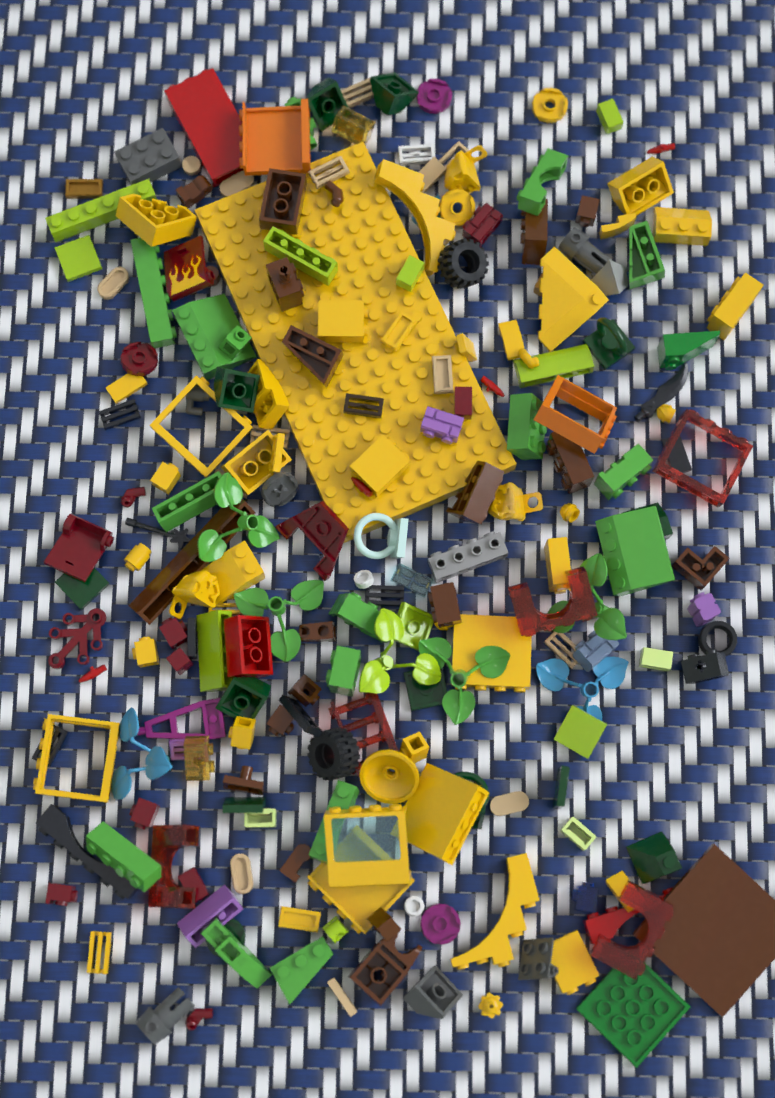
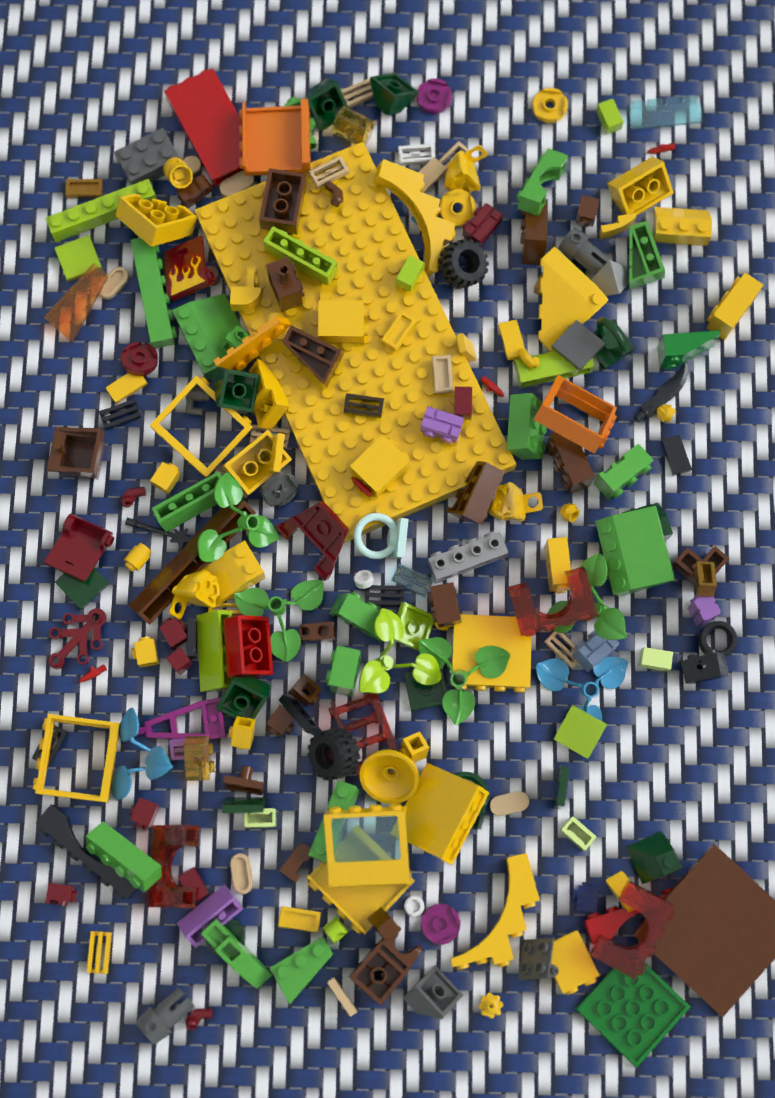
(76, 304): none -> clear orange wing
(77, 452): none -> reddish brown piece
(178, 172): none -> yellow wheel
(246, 297): none -> yellow brick
(252, 345): none -> light orange wing
(578, 345): none -> dark grey tile
(668, 114): none -> clear light blue windscreen
(689, 483): clear red window -> none
(705, 578): none -> pearl gold piece

